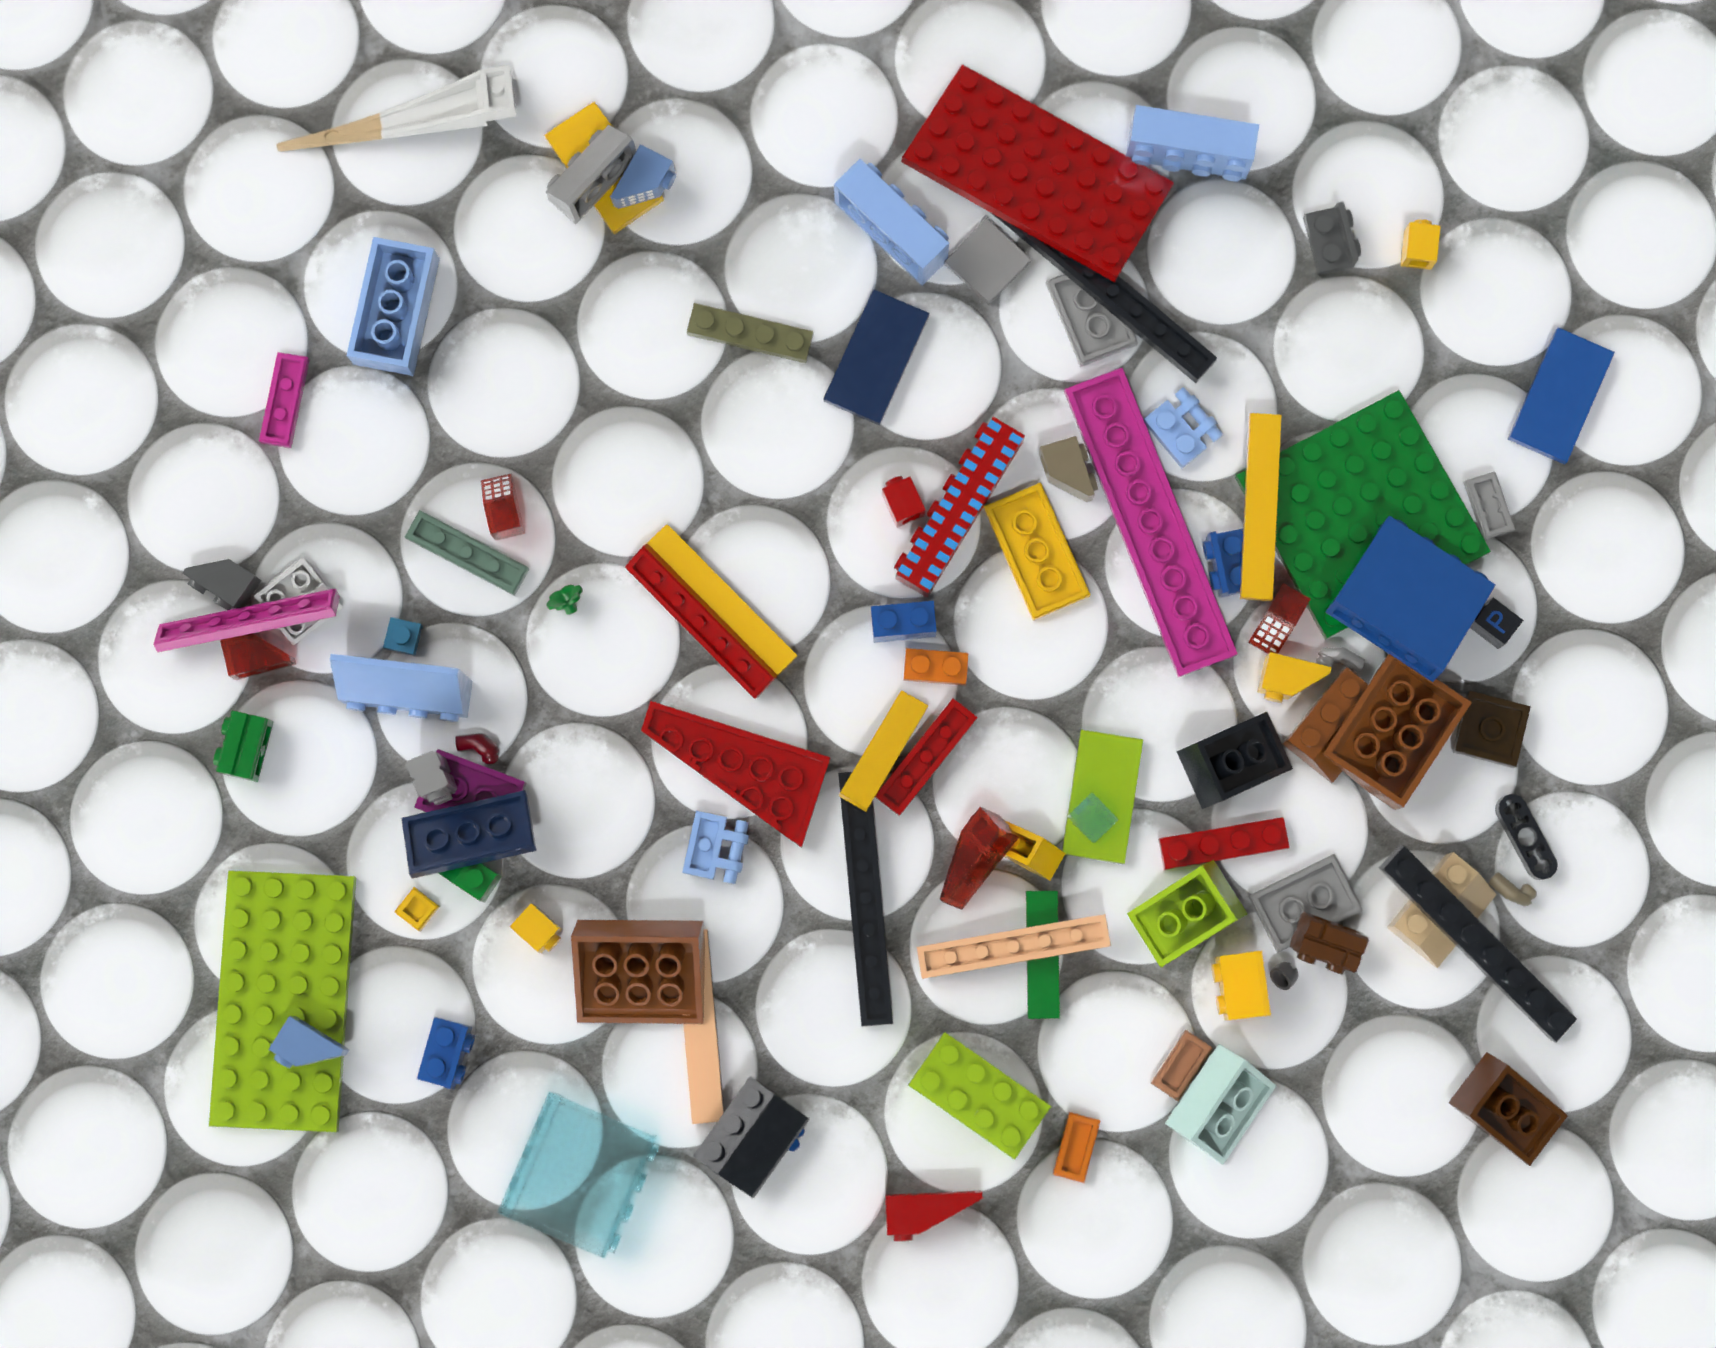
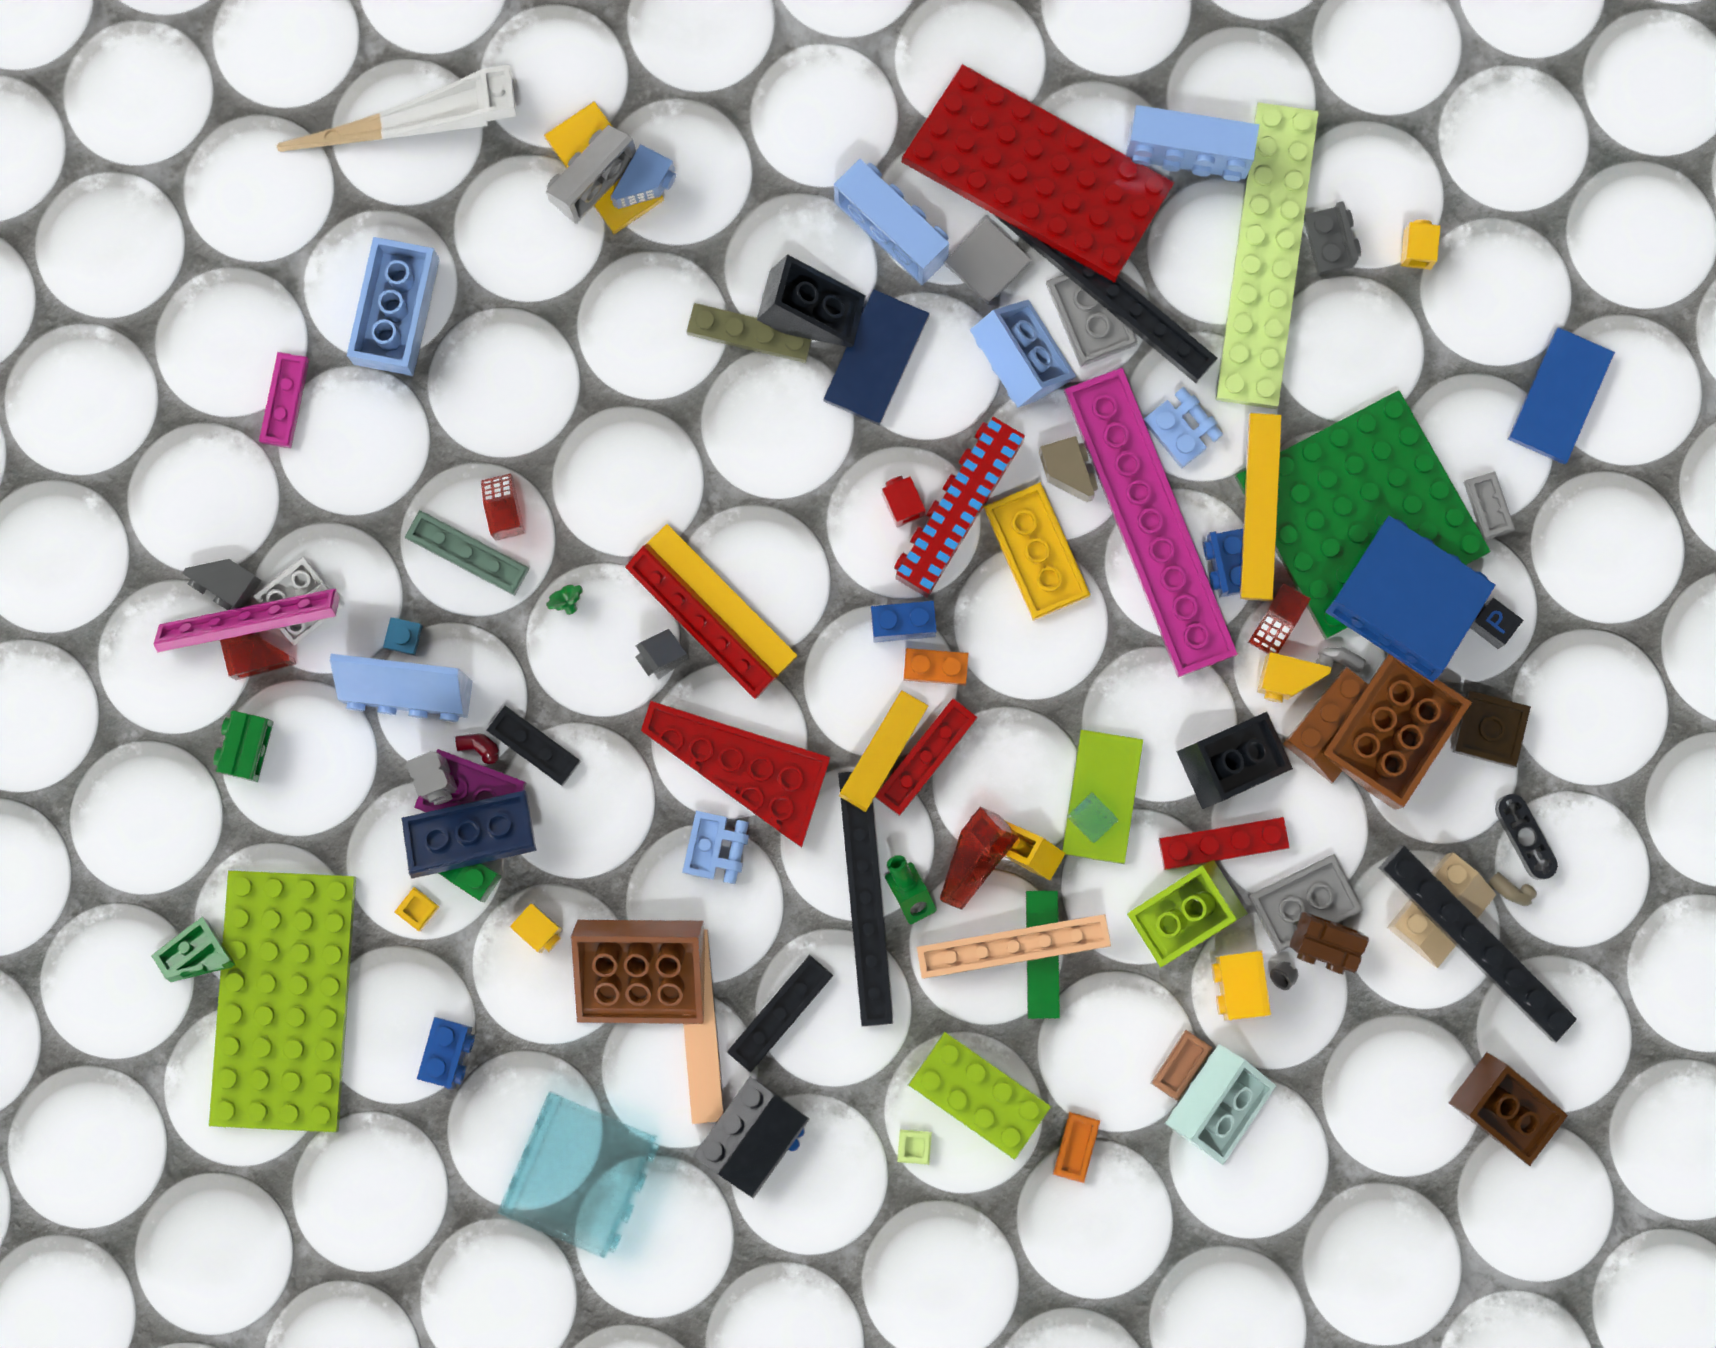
(193, 953): none -> wing
(303, 1044): medium blue slope -> none
(533, 745): none -> black tile
(660, 654): none -> dark grey slope
(780, 1013): none -> black tile
(810, 304): none -> black slope
(908, 888): none -> green bracket
(914, 1146): none -> yellowish green tile
(918, 1212): red slope -> none
(1022, 352): none -> light blue slope
(1267, 257): none -> yellowish green plate

